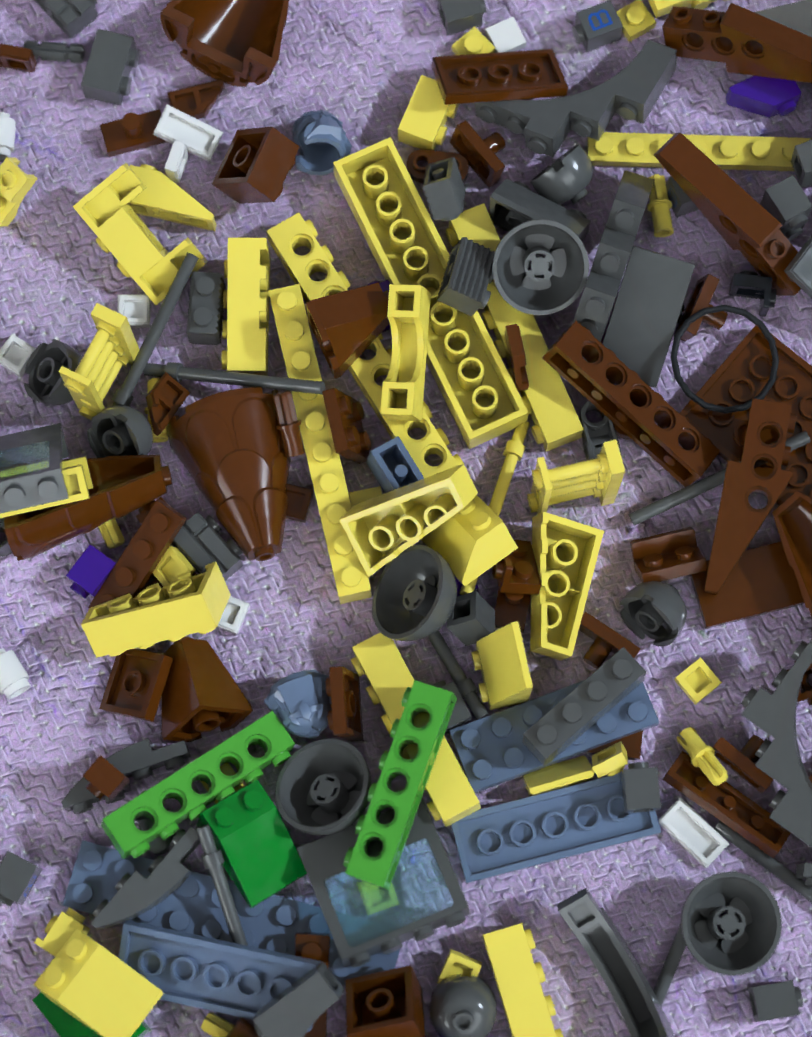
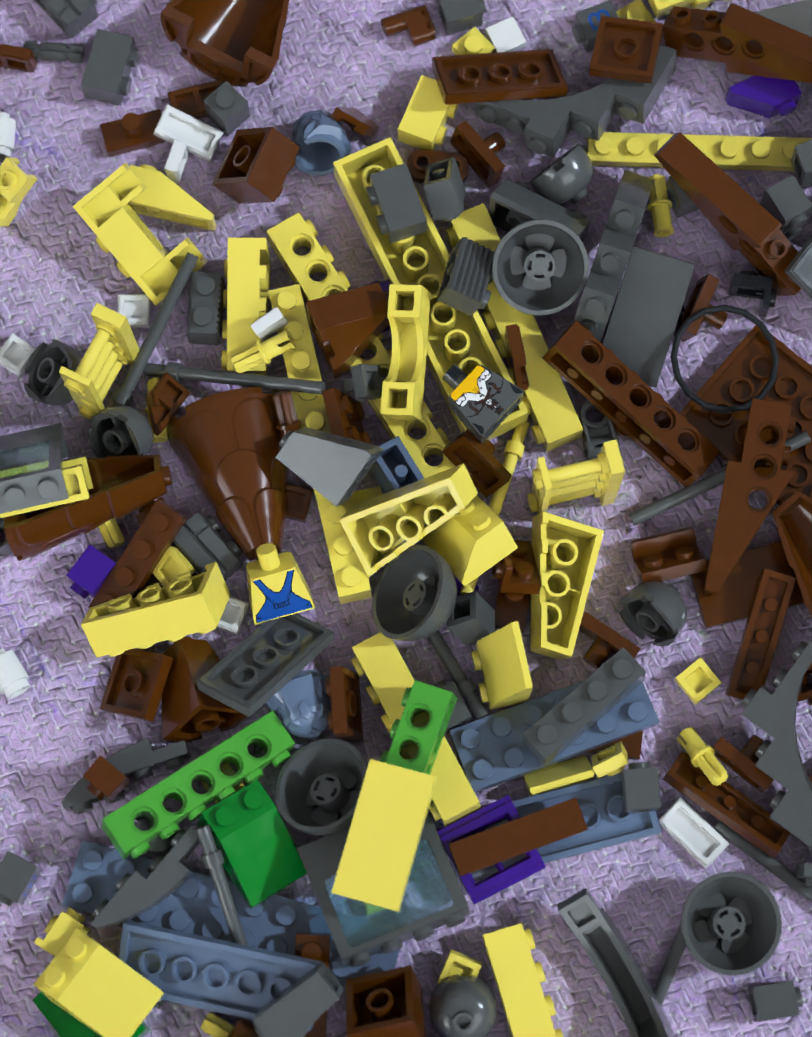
(226, 108): none -> dark grey brick
(263, 352): none -> light yellow axle
(265, 662): none -> dark grey tile
(269, 324): none -> white tile
(276, 585): none -> light yellow torso
(328, 461): none -> slope
(356, 120): none -> reddish brown tile
(365, 382): none -> dark grey tile
(384, 835): none -> light yellow tile
(397, 203): none -> dark grey brick
(416, 23): none -> reddish brown piece
(479, 461): none -> reddish brown tile
(481, 399): none -> torso
(502, 875): none -> dark purple piece
(518, 837): none -> reddish brown tile
(626, 49): none -> reddish brown plate
(760, 633): none -> reddish brown plate

